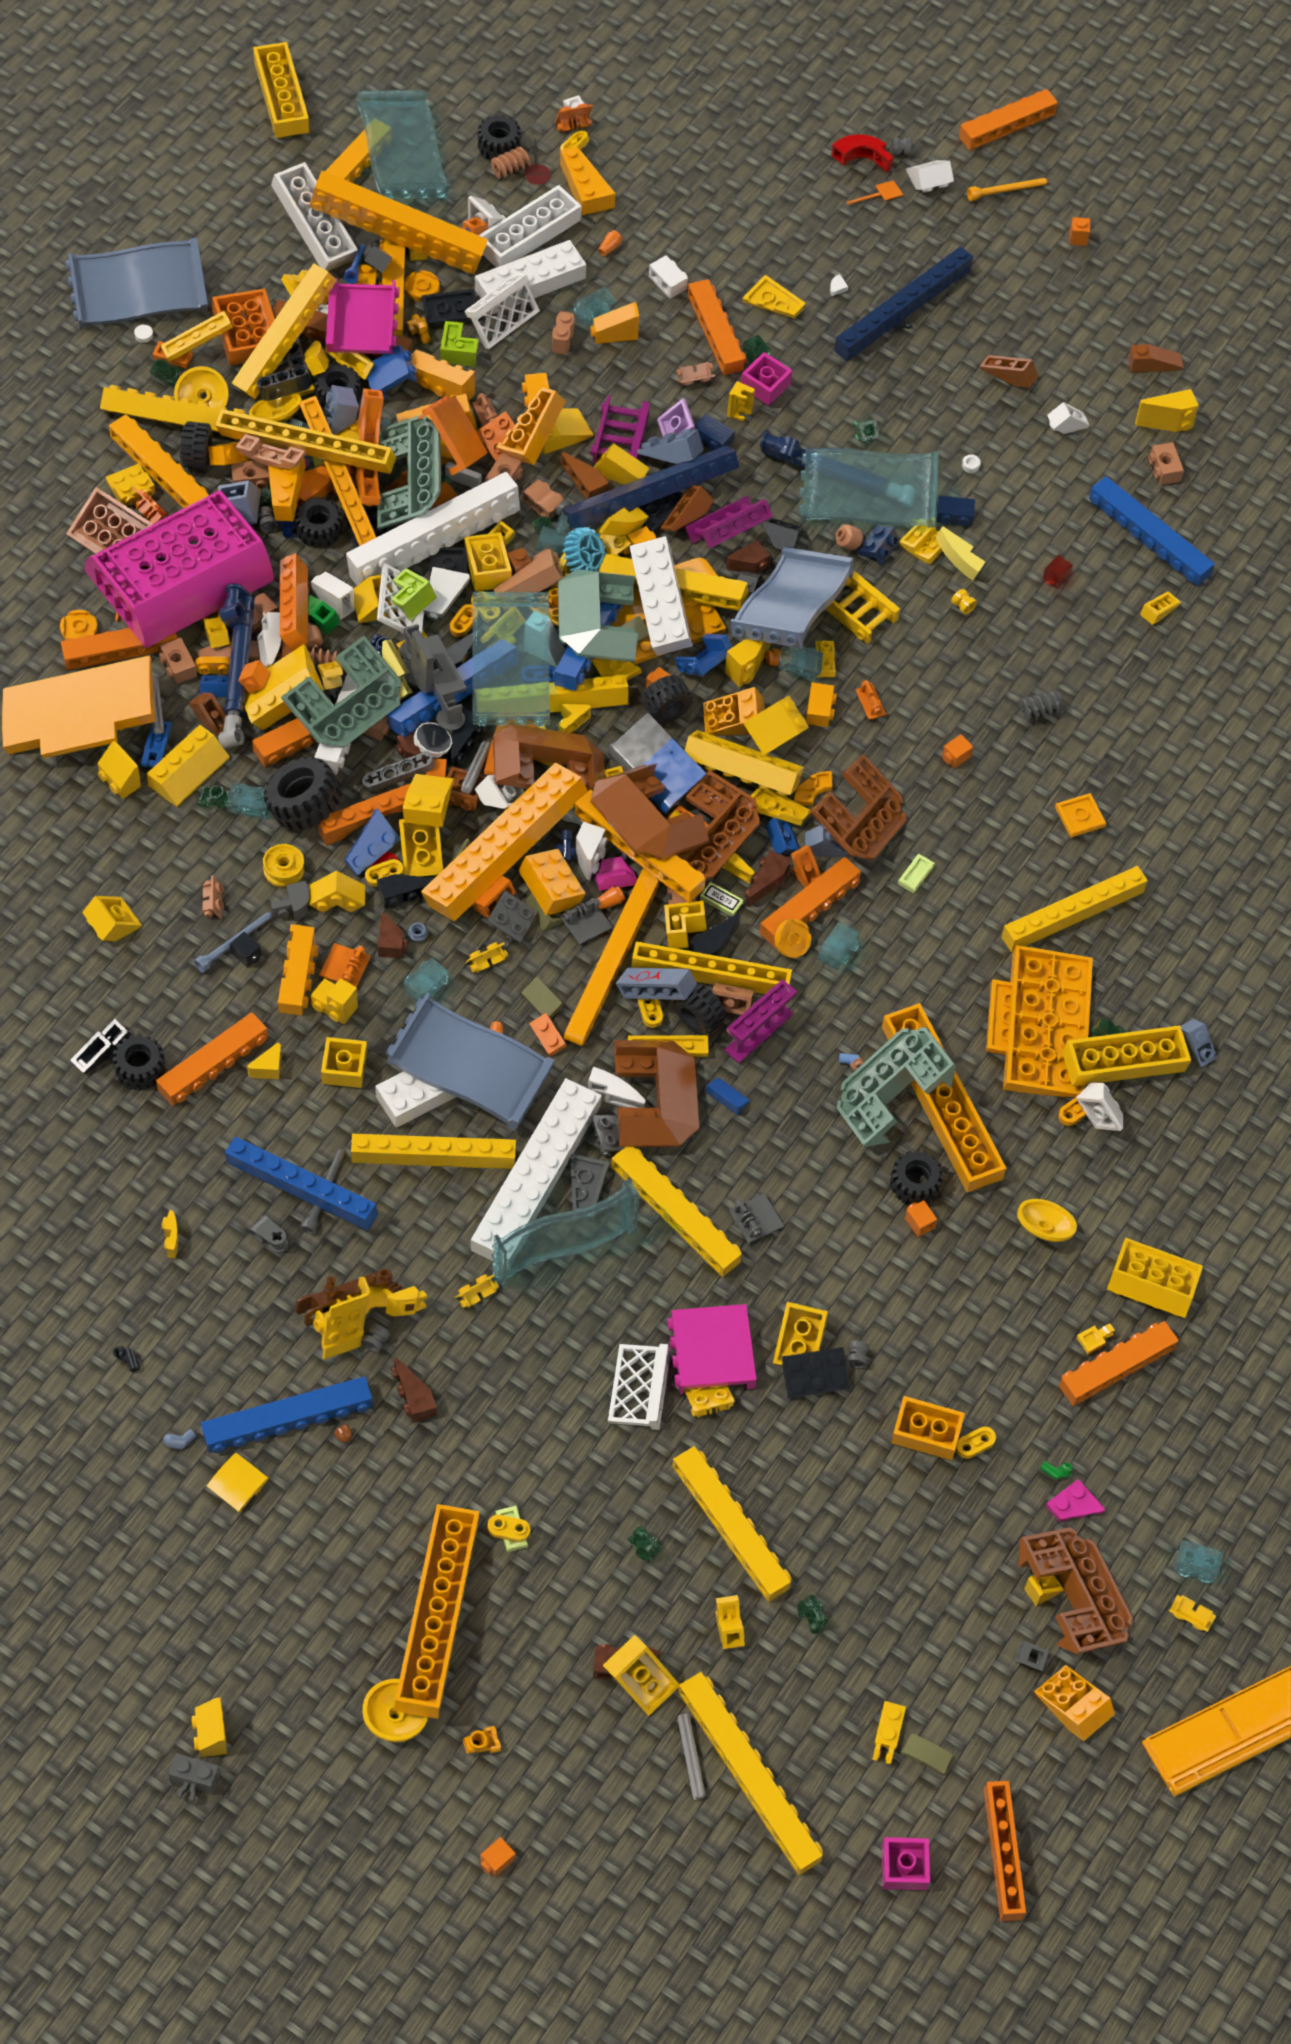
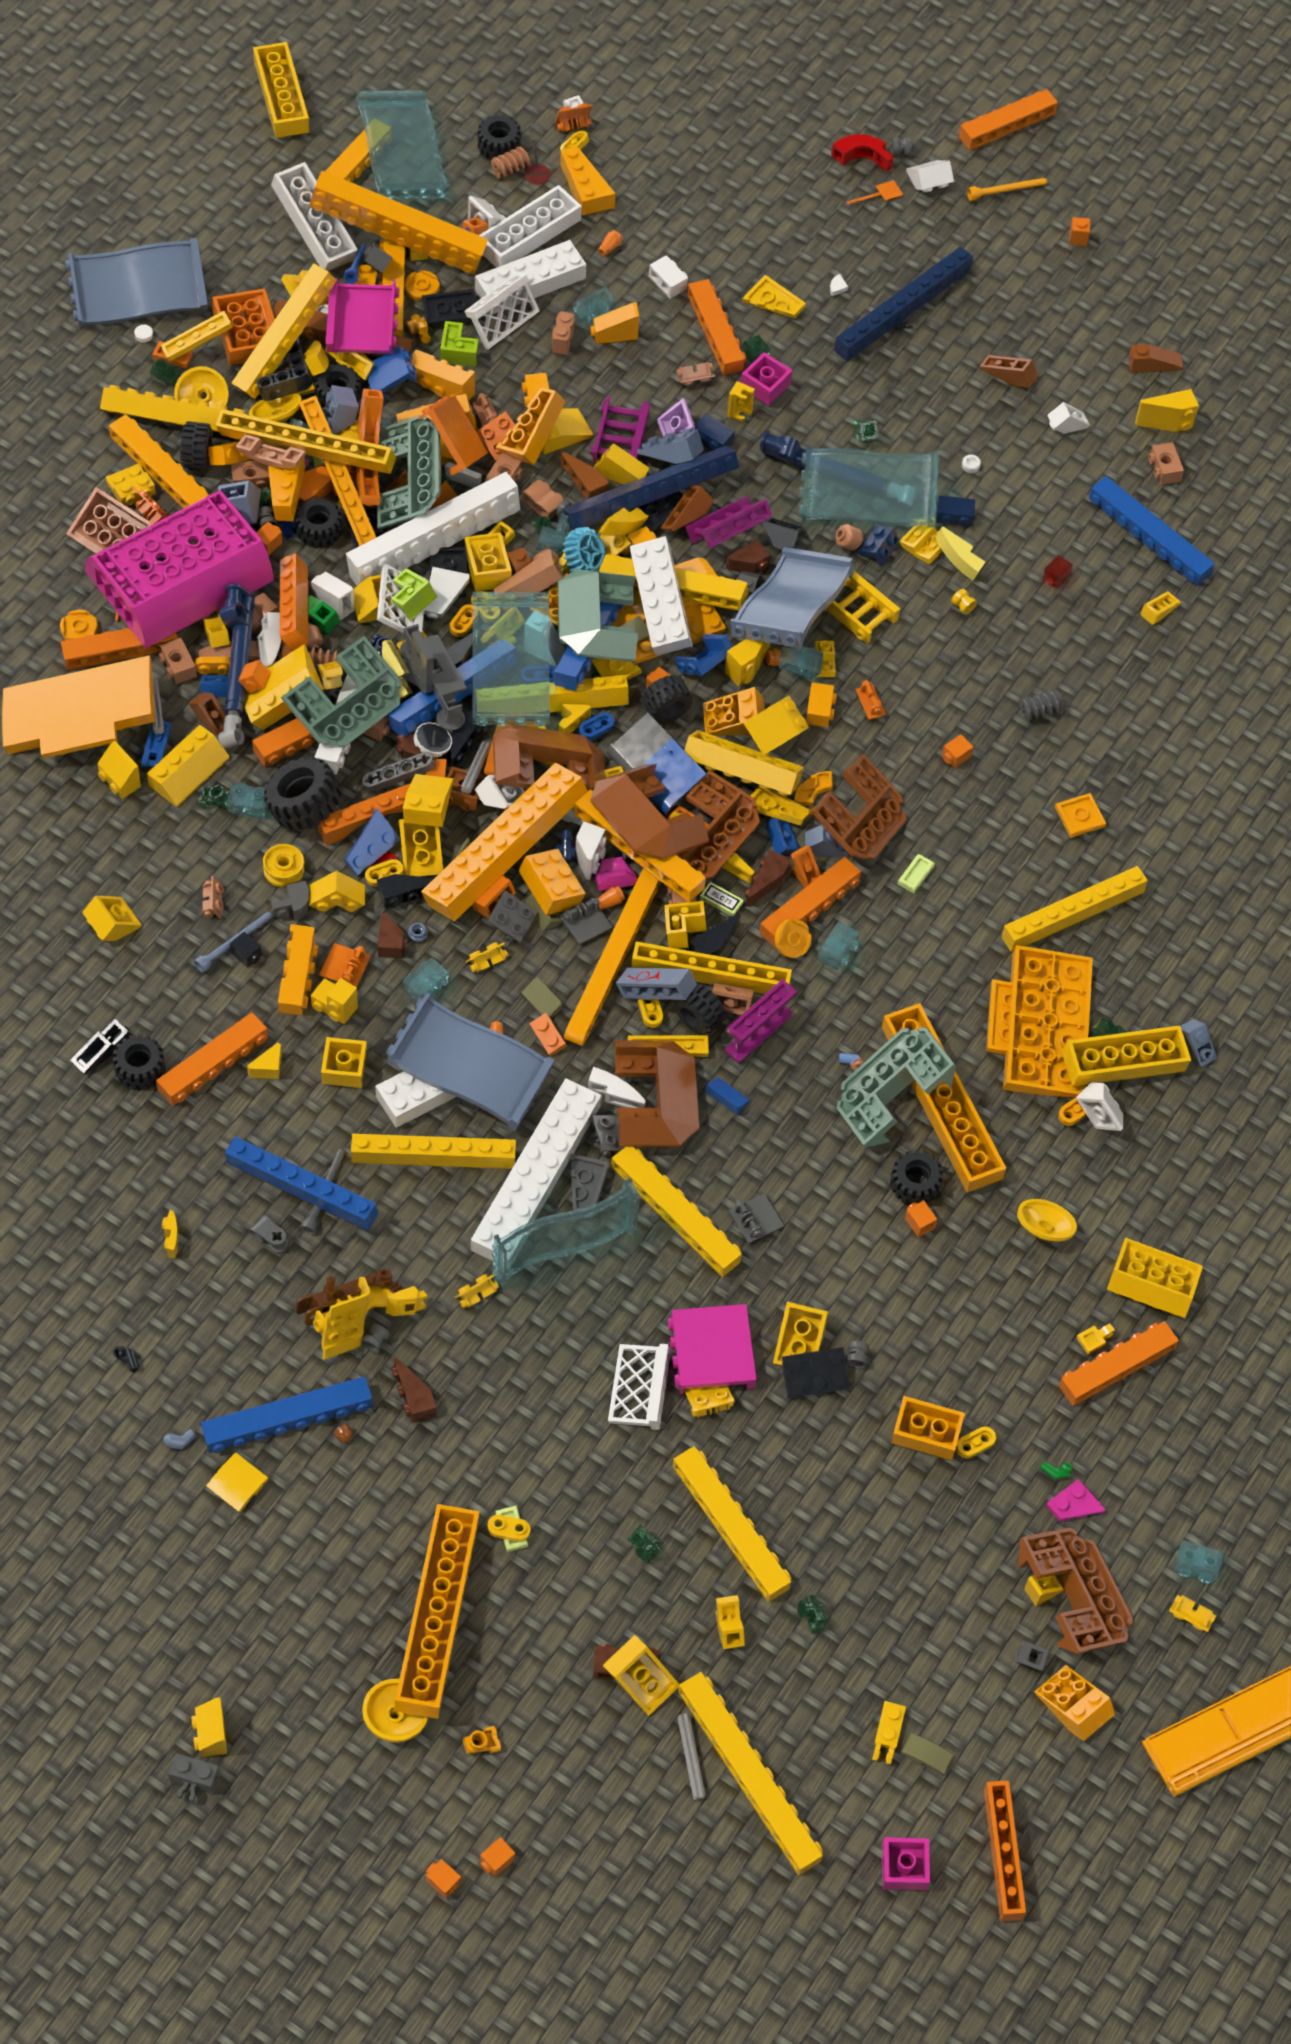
(271, 537): none -> orange brick
(442, 1878): none -> orange brick
(595, 726): none -> blue plate

